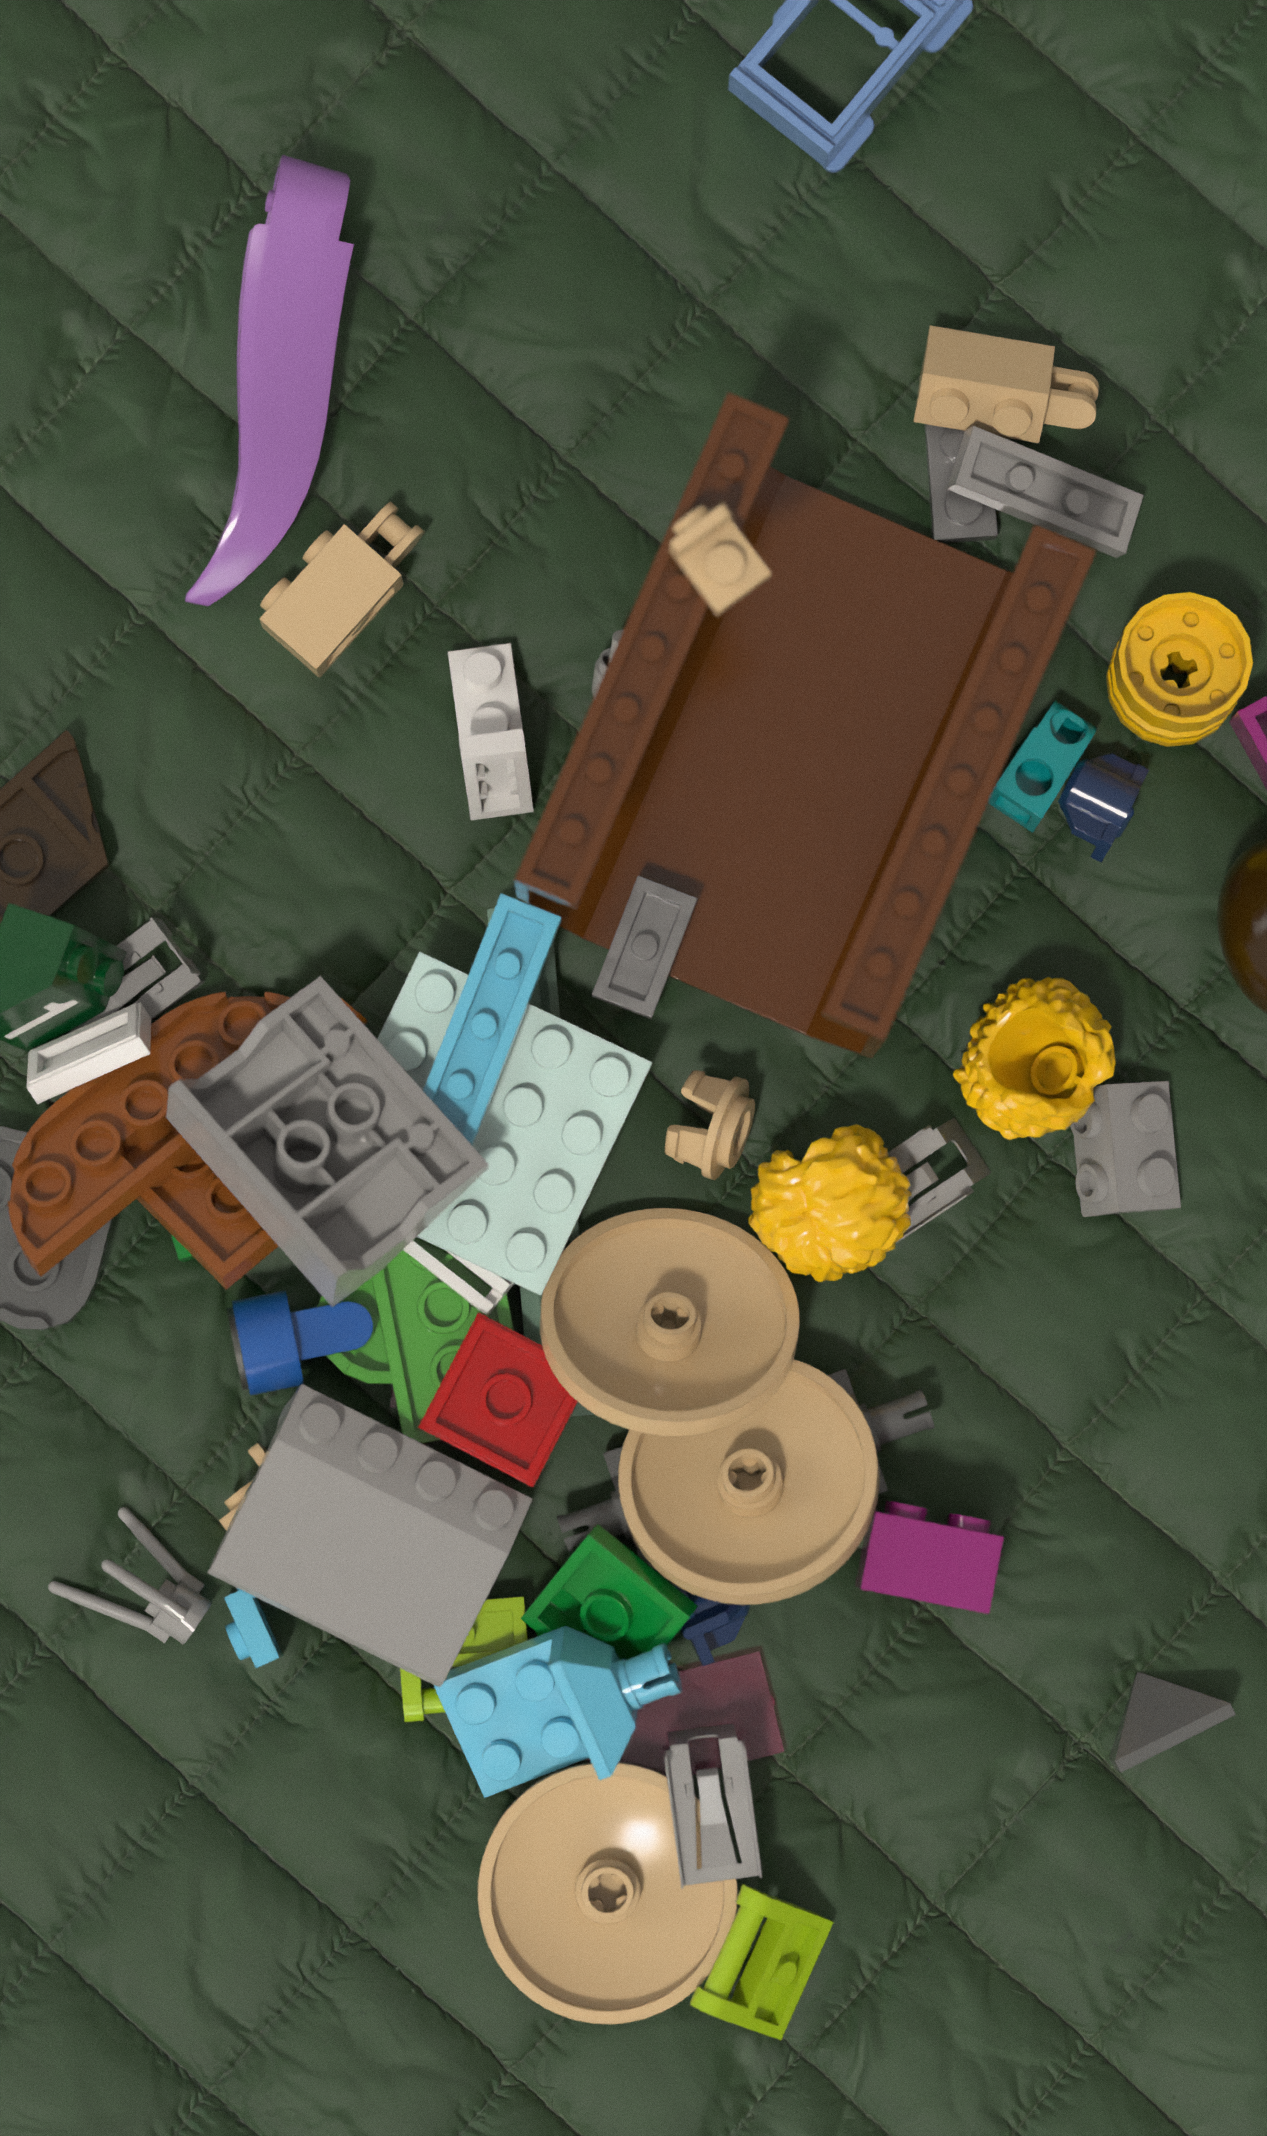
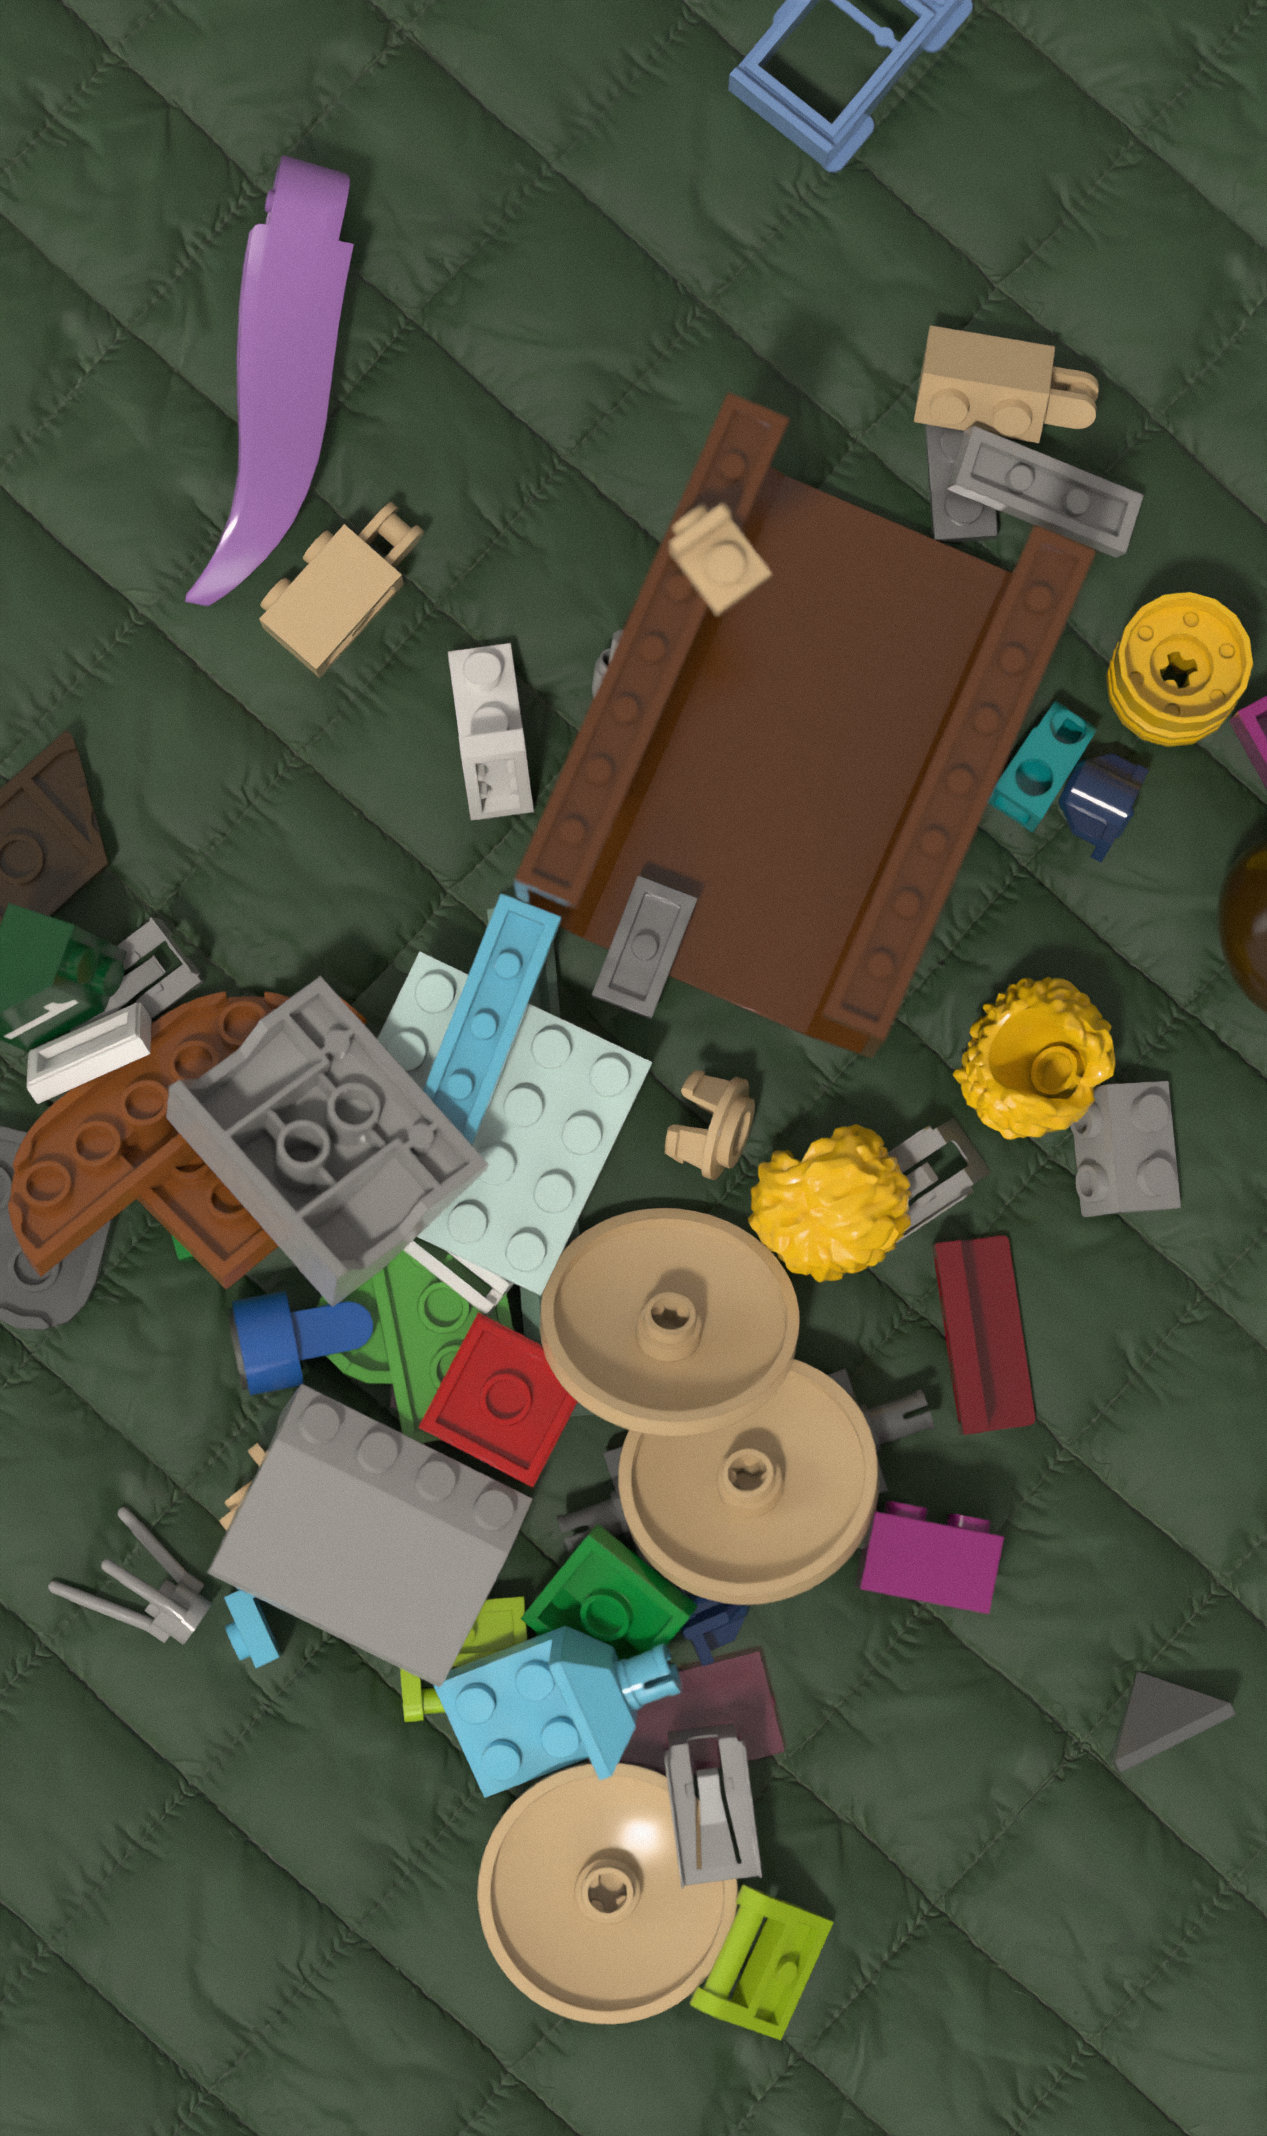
(983, 1334): none -> dark red panel

